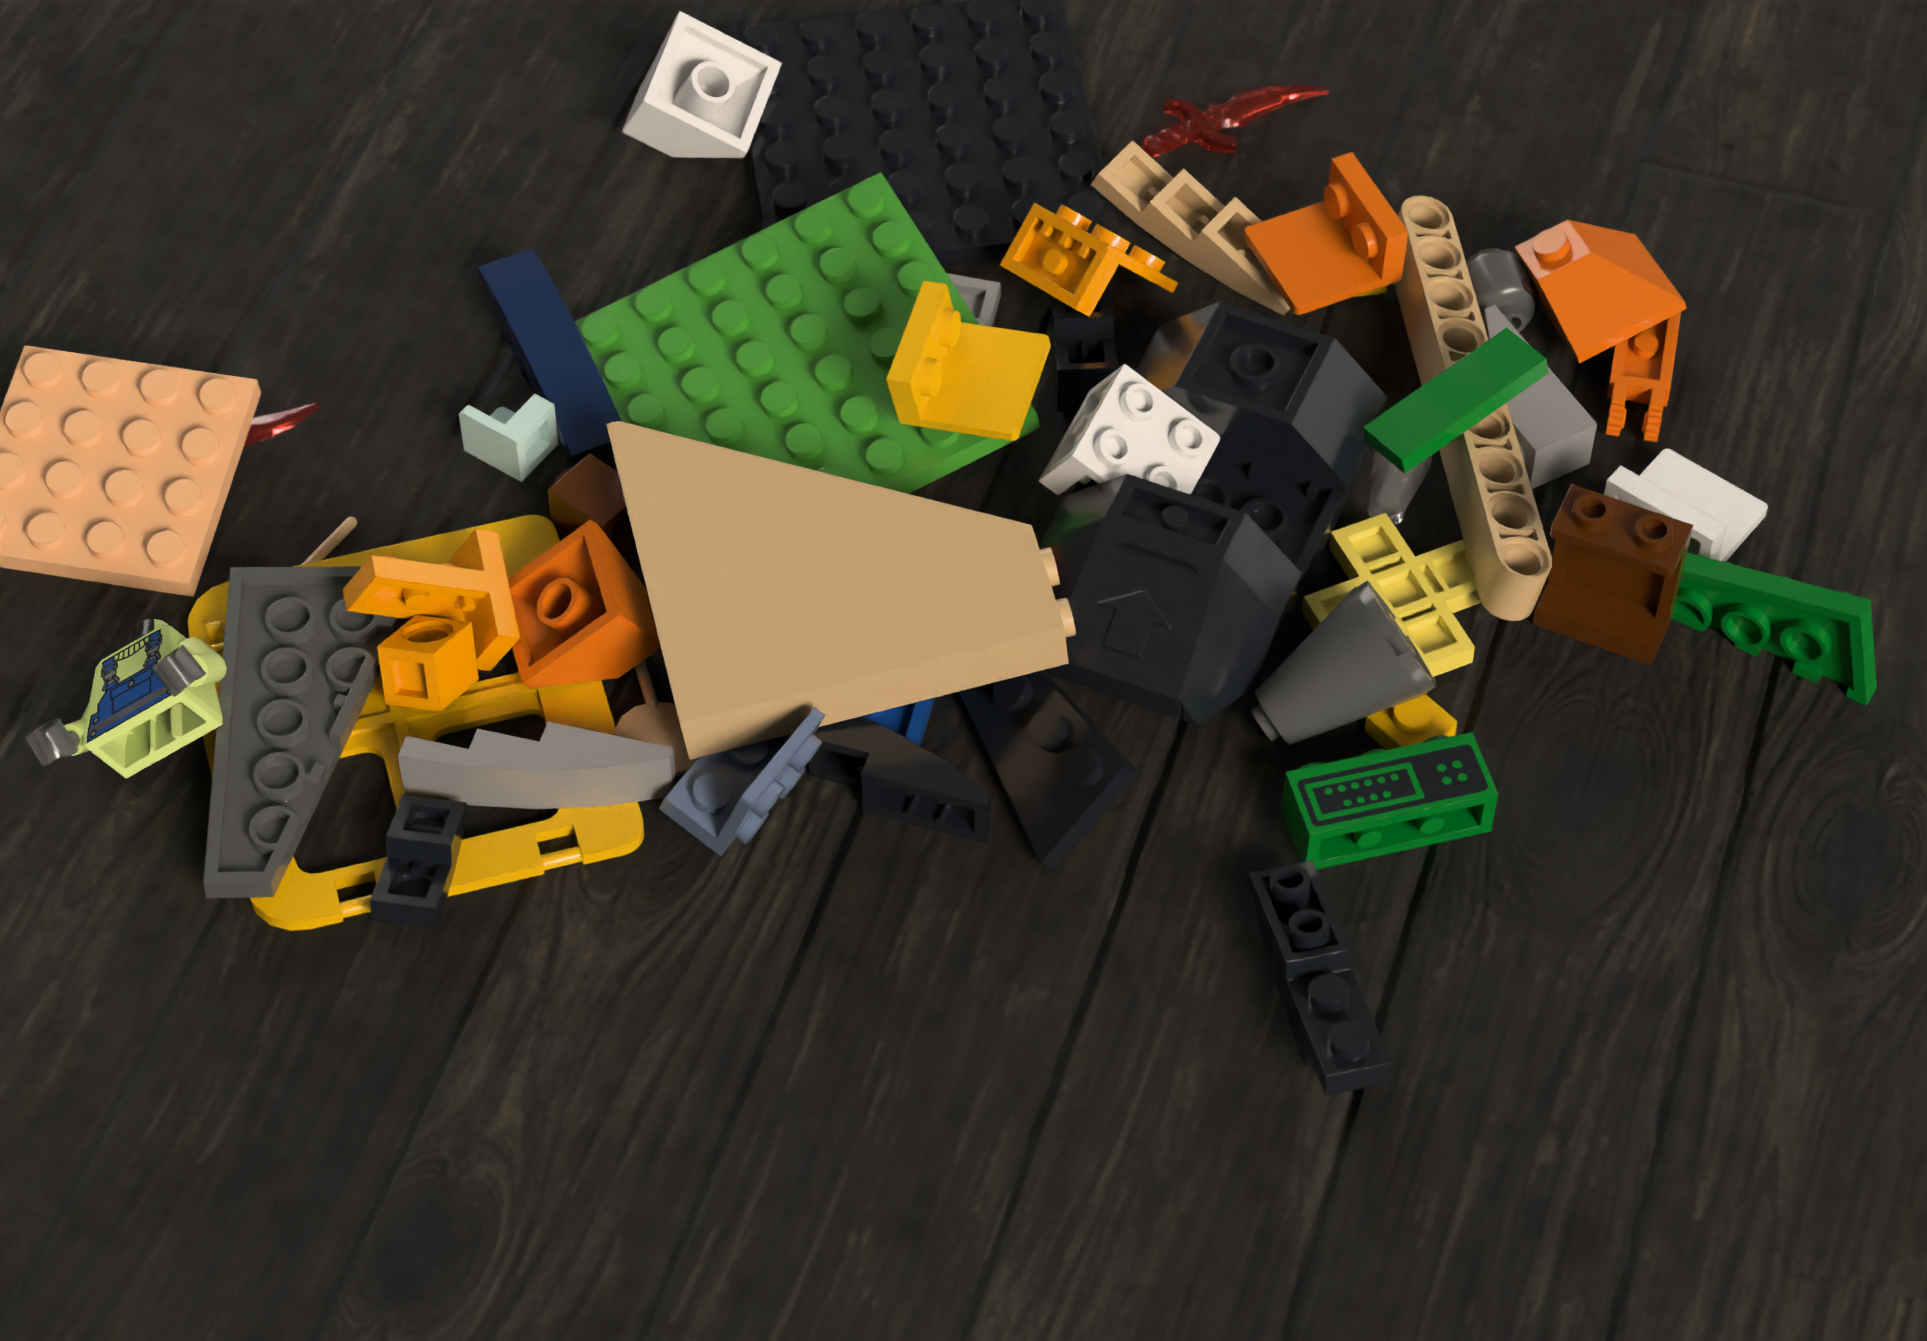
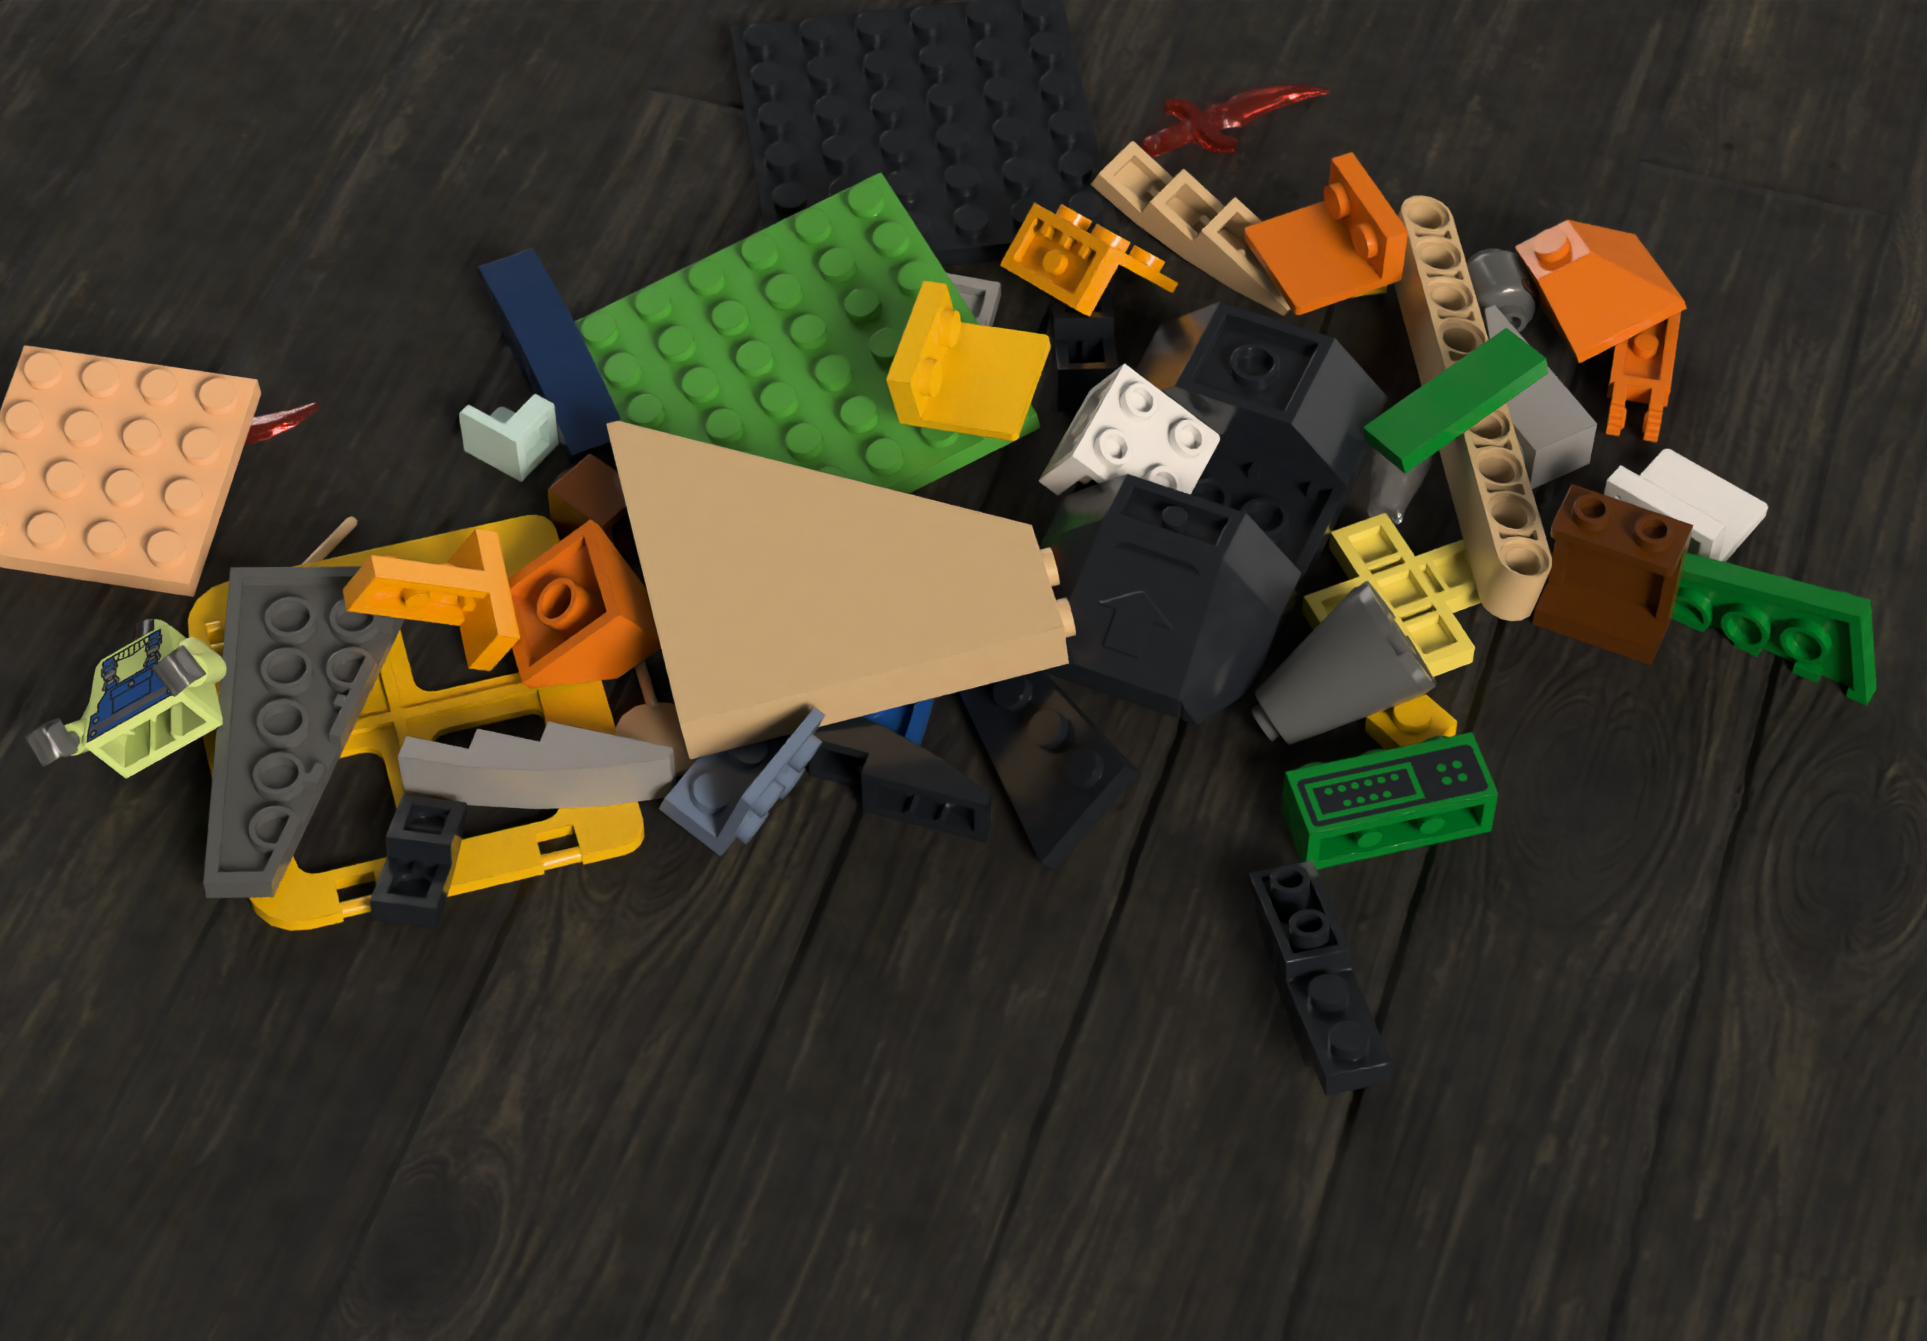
(428, 663): light orange brick -> none
(701, 94): white slope -> none

